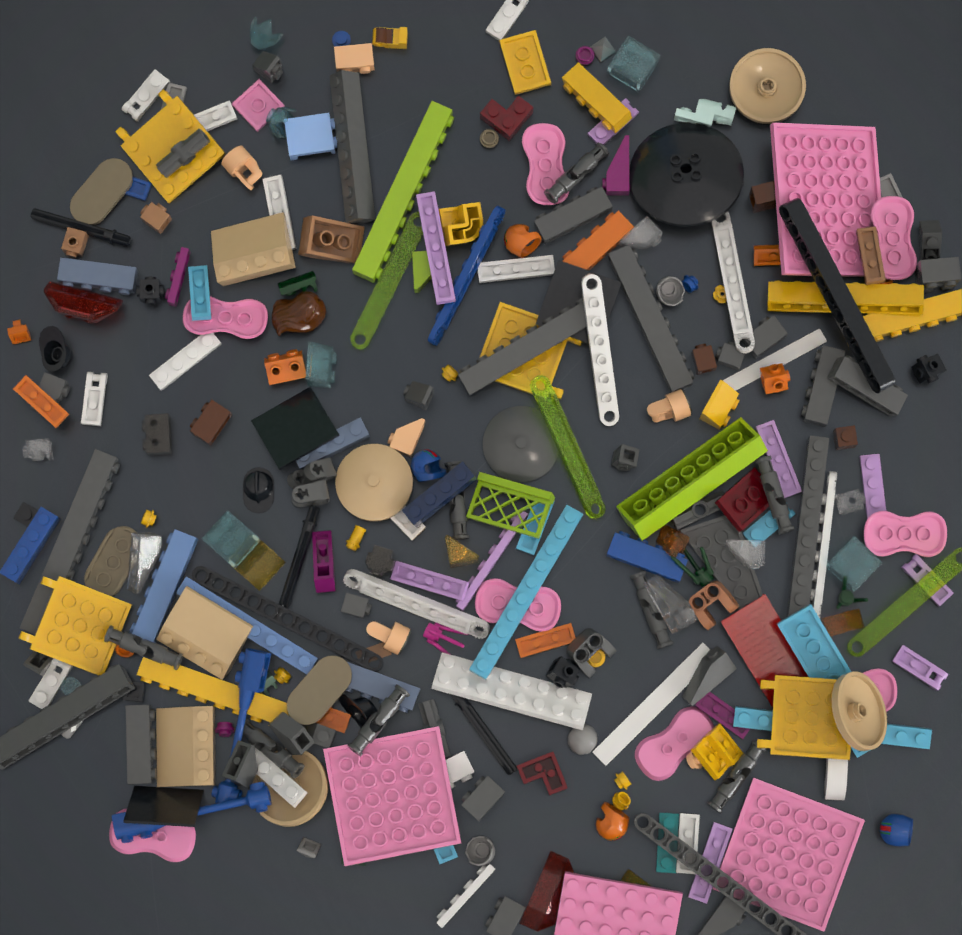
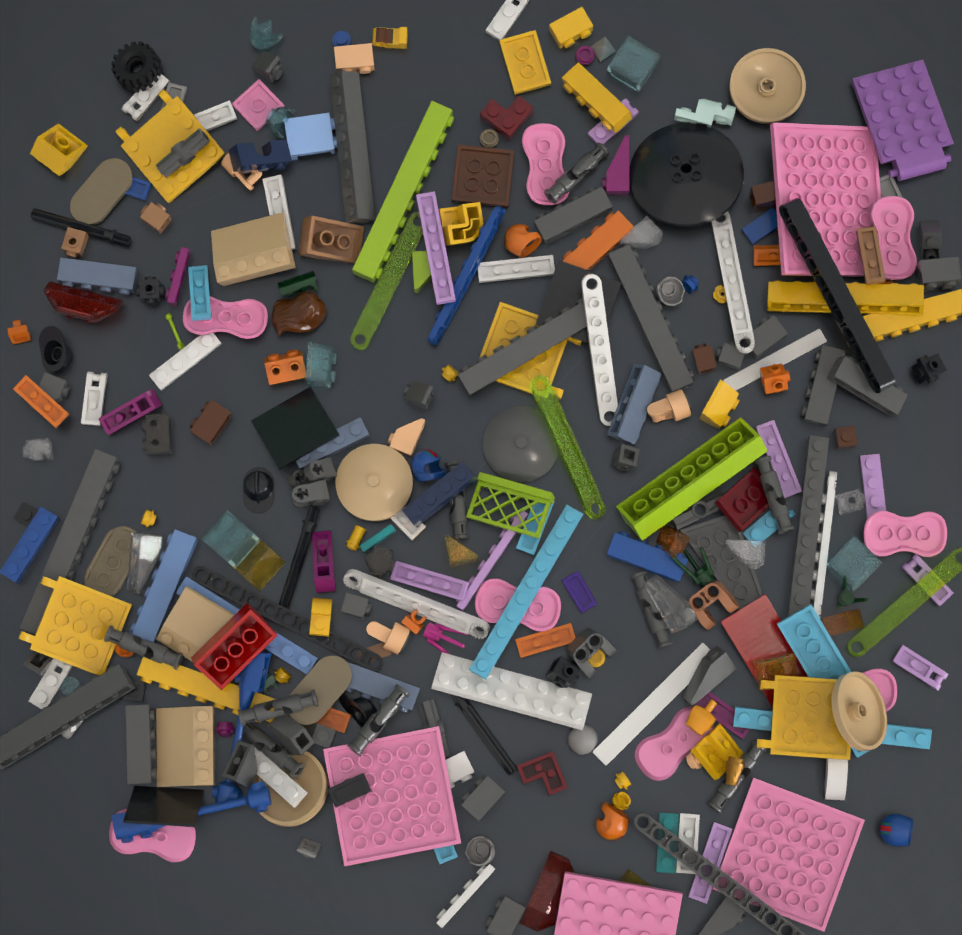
(58, 149): none -> yellow slope
(128, 59): none -> black tyre
(130, 411): none -> magenta slope
(180, 345): none -> lime hinge
(234, 646): none -> red slope
(246, 159): none -> dark blue arch
(281, 706): none -> dark grey piece
(320, 617): none -> yellow brick
(349, 790): none -> black tile
(377, 538): none -> teal tile
(413, 623): none -> orange tile
(483, 175): none -> reddish brown plate
(571, 27): none -> yellow brick
(579, 592): none -> dark purple tile
(633, 404): none -> sand blue brick
(701, 719): none -> light orange piece
(734, 768): none -> pearl gold cone
(761, 226): none -> blue tile
(780, 664): none -> clear yellow slope
(904, 119): none -> medium lavender plate

